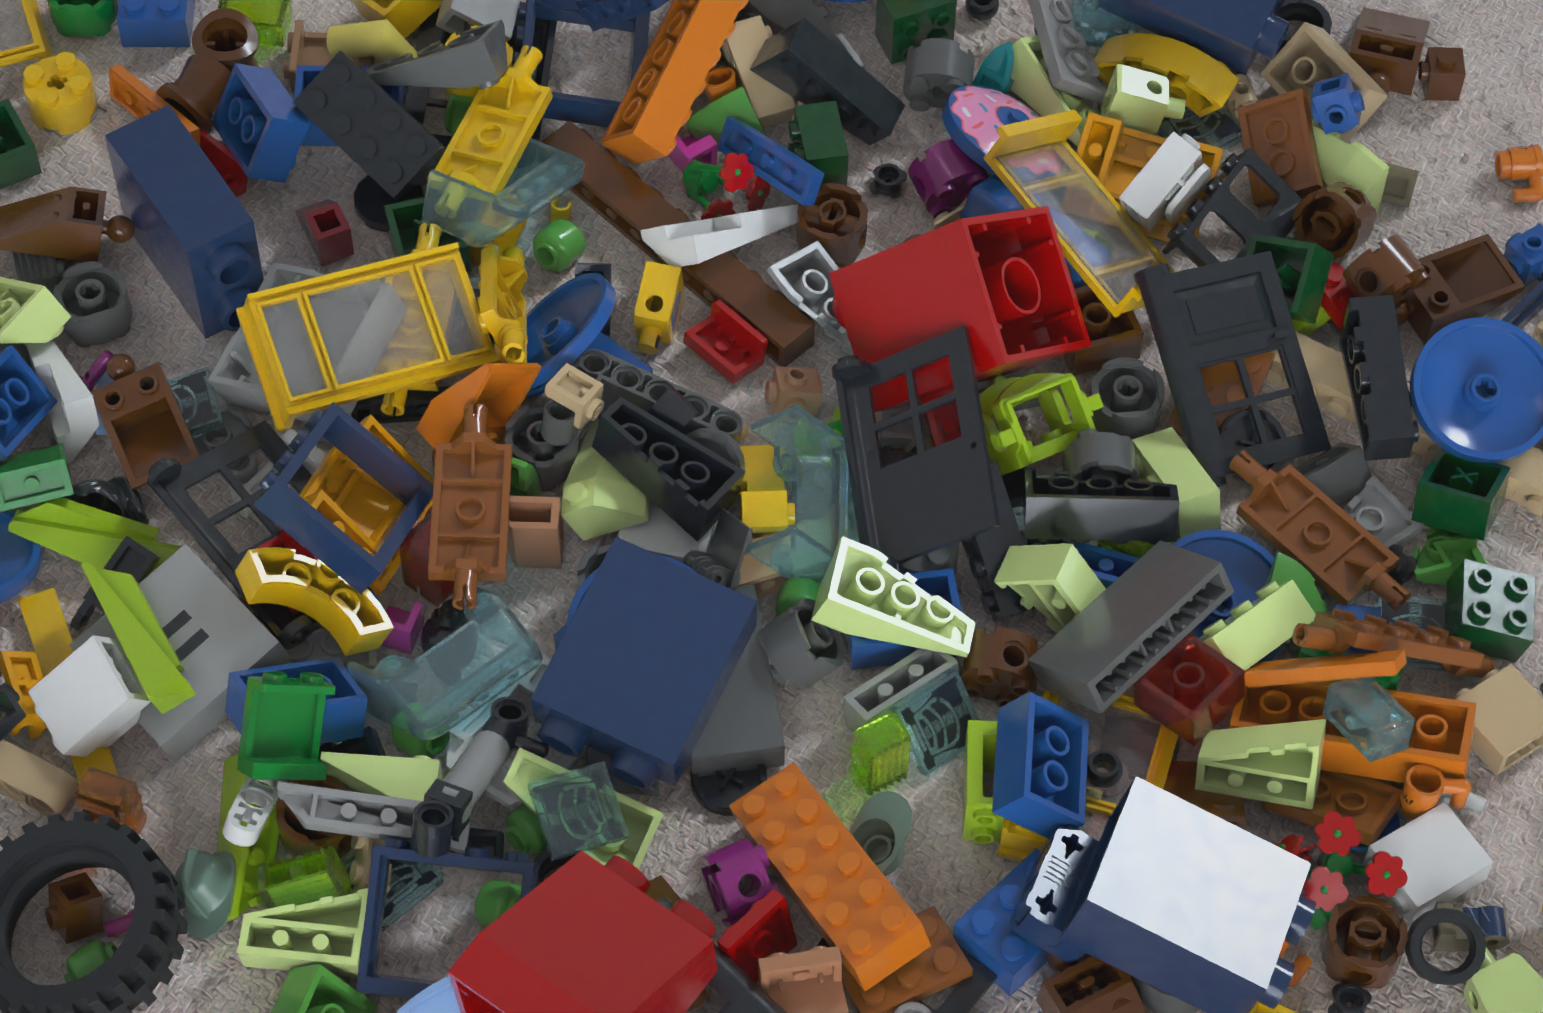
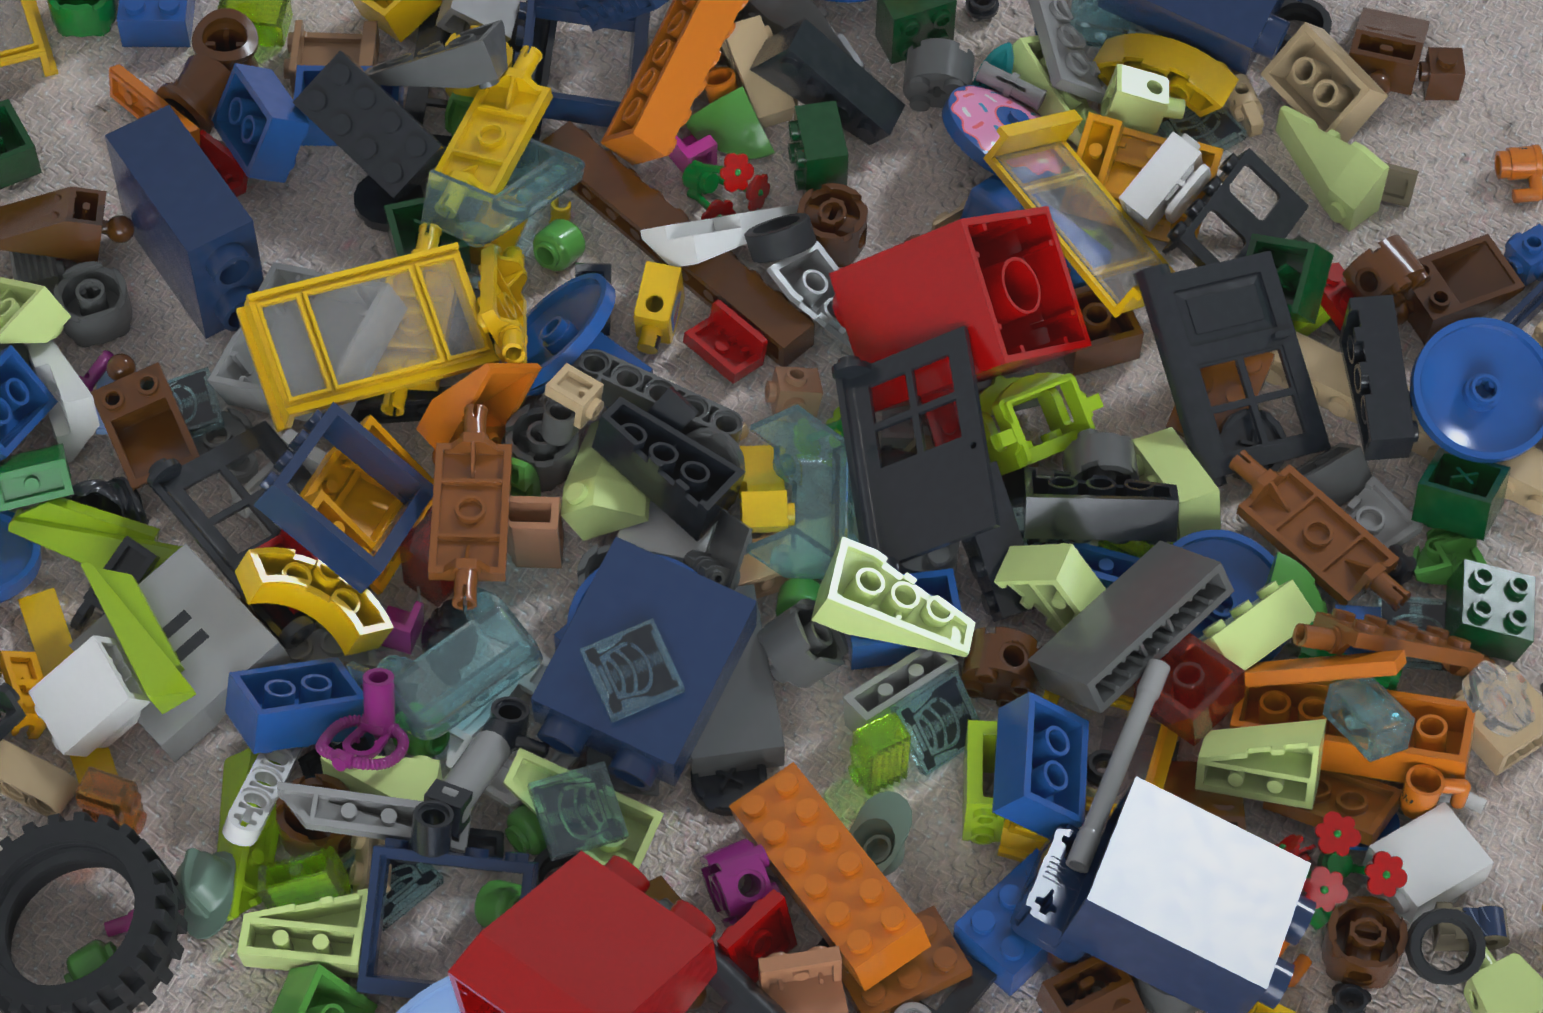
(60, 93): yellow brick -> none
(75, 908): reddish brown brick -> none
(283, 726): green panel -> none
(326, 231): dark red slope -> none
(368, 39): light yellow brick -> none
(376, 720): none -> magenta piece
(632, 670): none -> tile
(772, 161): blue plate -> none
(780, 238): none -> black tyre
(888, 173): black plate -> none
(945, 177): magenta brick -> none
(1013, 85): none -> light grey pin
(1089, 835): none -> light grey piece
(1130, 398): dark grey brick -> none
(1284, 138): dark orange plate -> none
(1335, 218): reddish brown brick -> none
(1336, 104): blue brick -> none
(1499, 698): none -> clear plate

